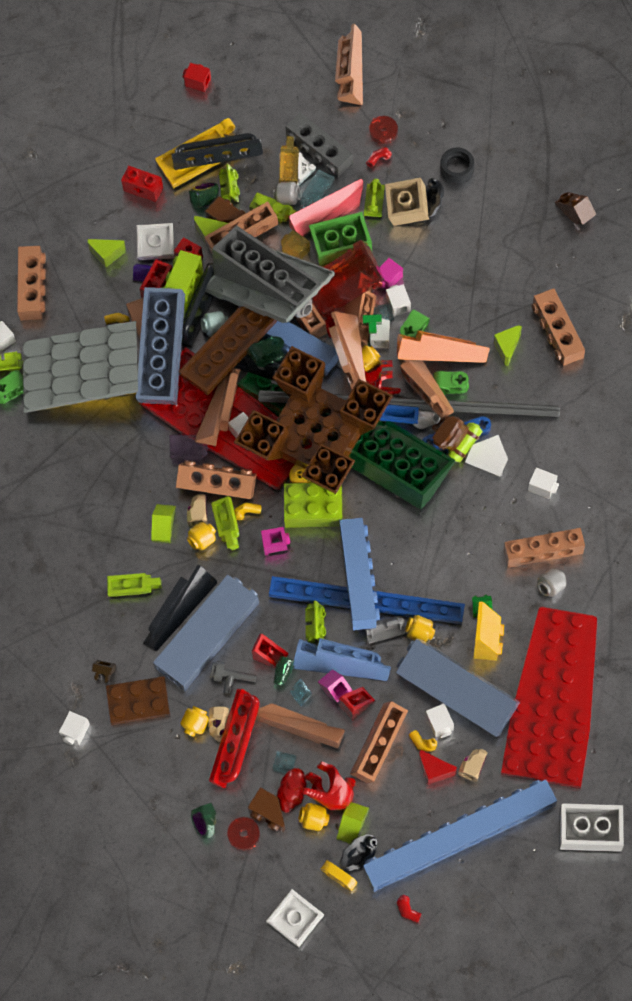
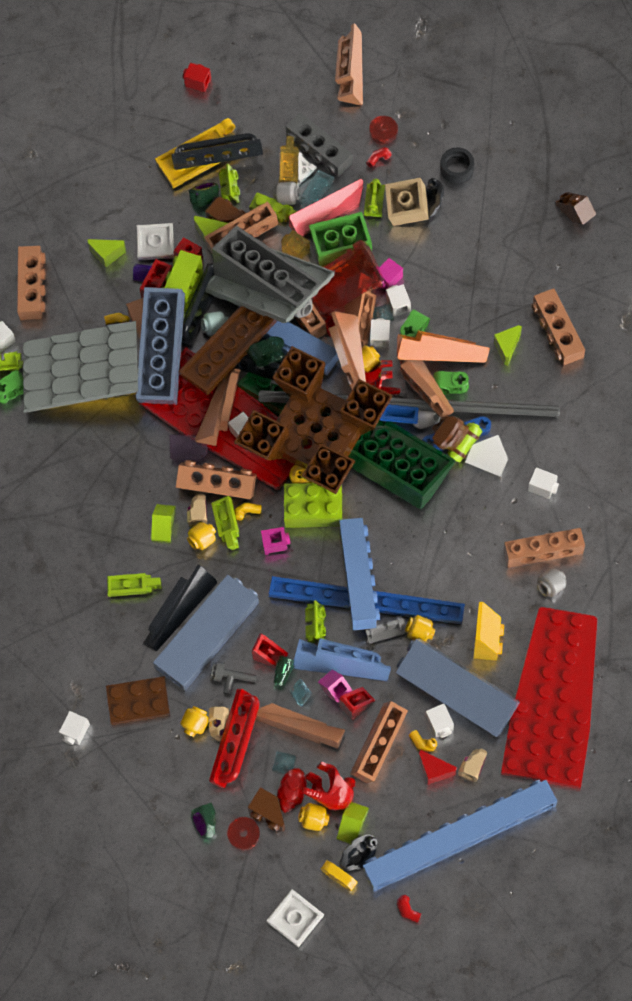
(104, 668): dark brown tile -> none
(142, 183): red brick -> none
(372, 321): green tile -> none
(475, 603): green tile -> none
(591, 827): white brick -> none

